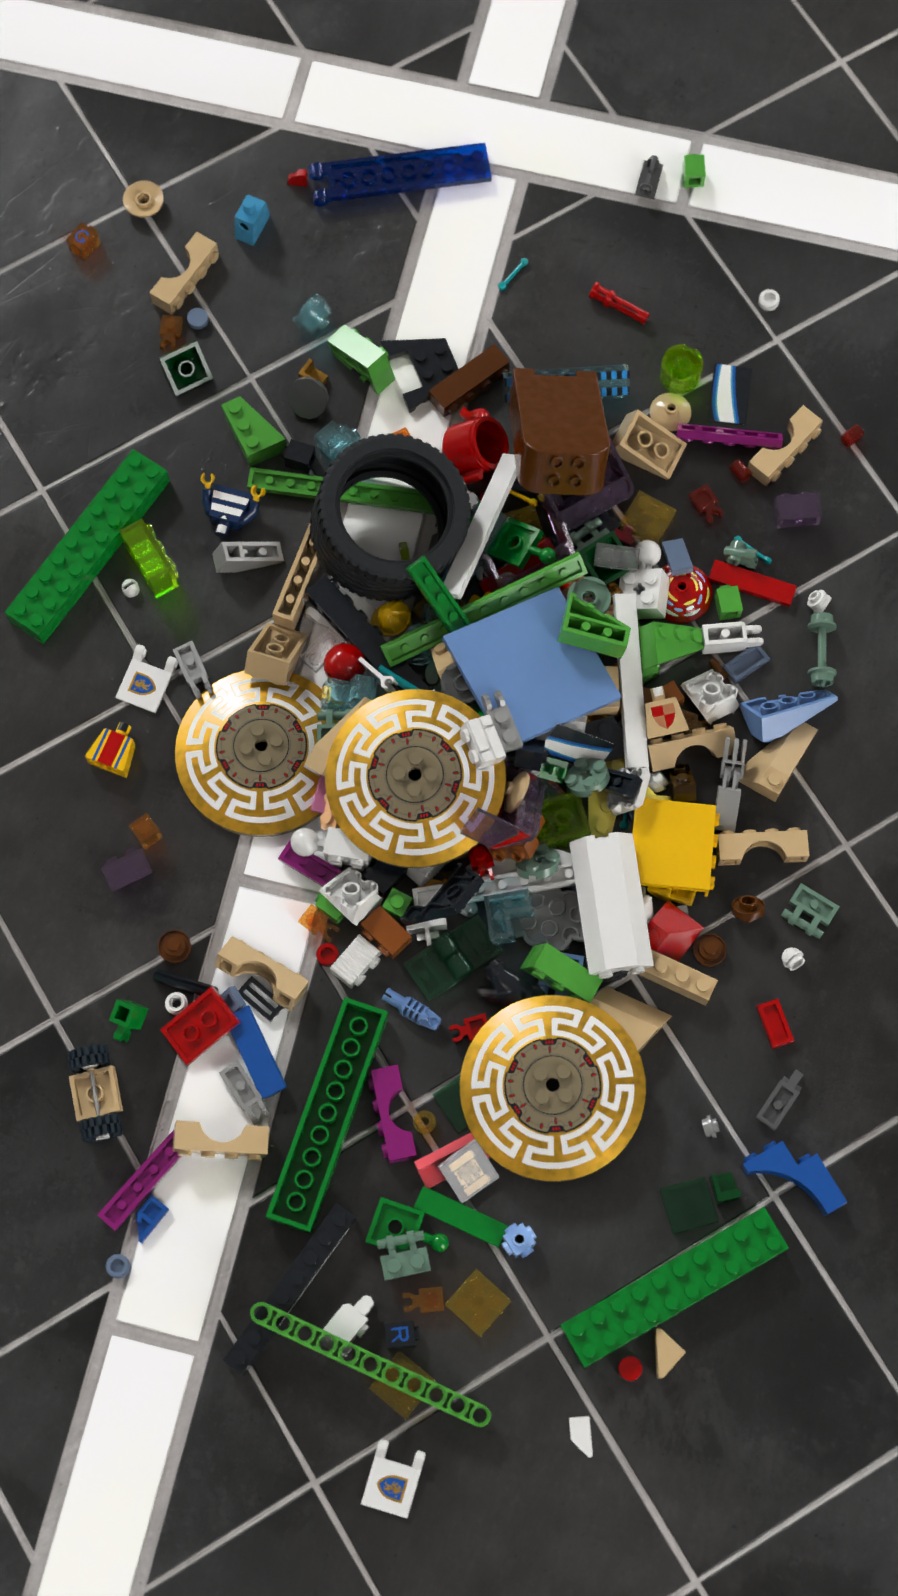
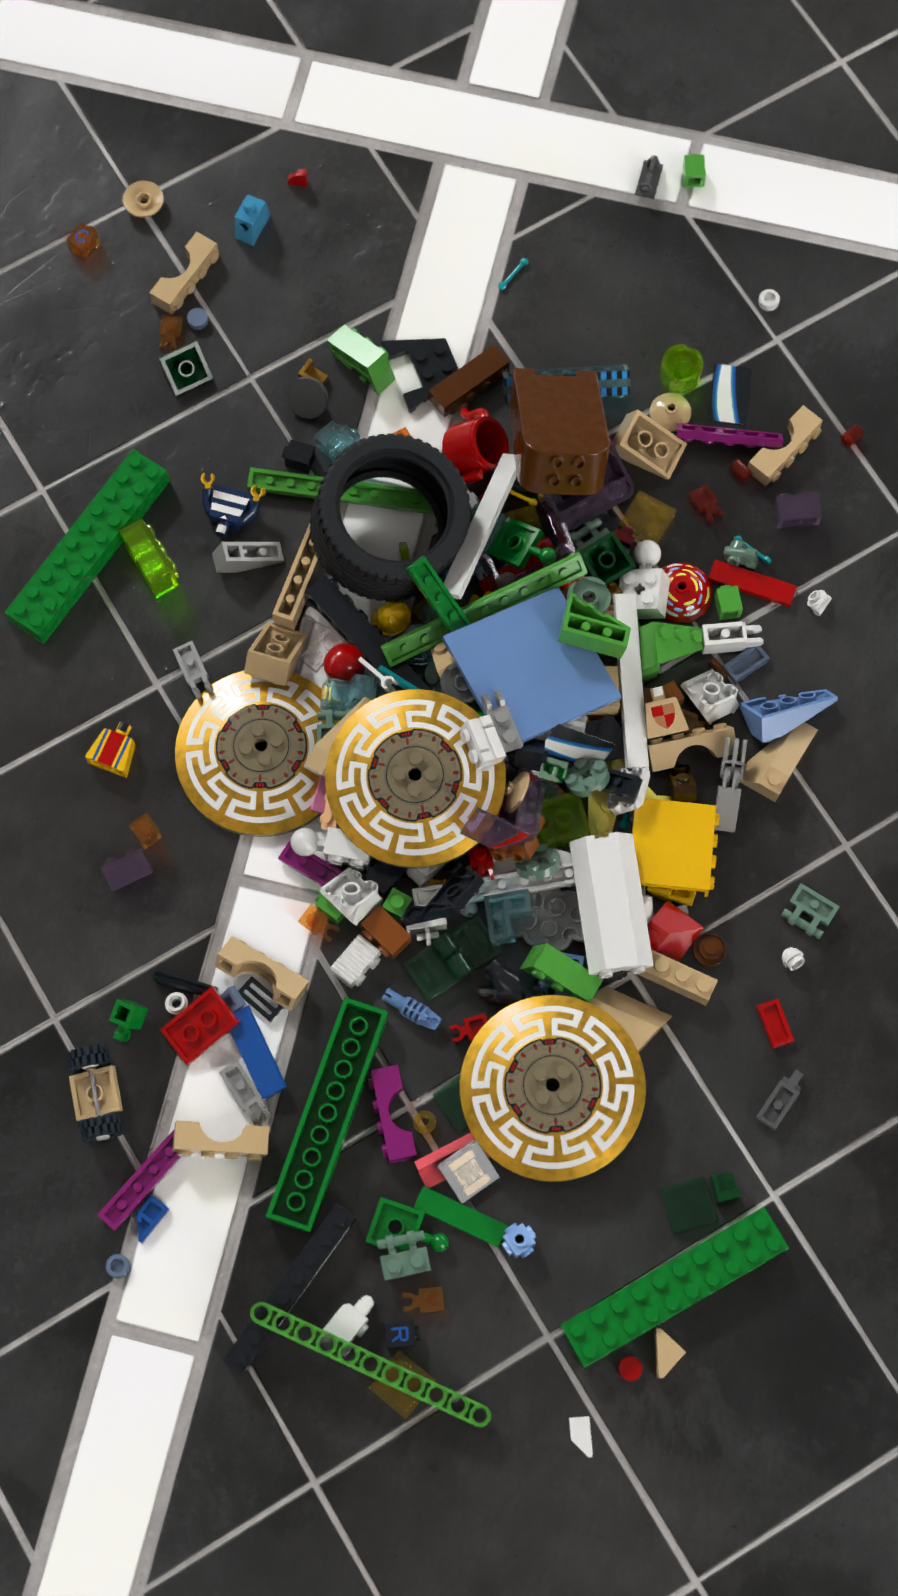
(132, 590): white hinge -> none
(144, 683): white flag -> none
(174, 946): reddish brown plate -> none
(252, 432): bright green wedge -> none
(313, 314): clear light blue cone -> none
(327, 954): red tile -> none
(392, 1483): white flag -> none
(401, 172): clear blue hinge -> none
(478, 1303): clear yellow plate -> none
(609, 298): red pin -> none
(616, 556): clear plate -> none
(657, 781): white plate -> none
(677, 557): sand blue tile -> none
(710, 1126): light grey plate -> none
(748, 908): reddish brown plate -> none
(789, 844): tan arch -> none
(808, 1175): blue arch -> none
(822, 675): sand green piece -> none

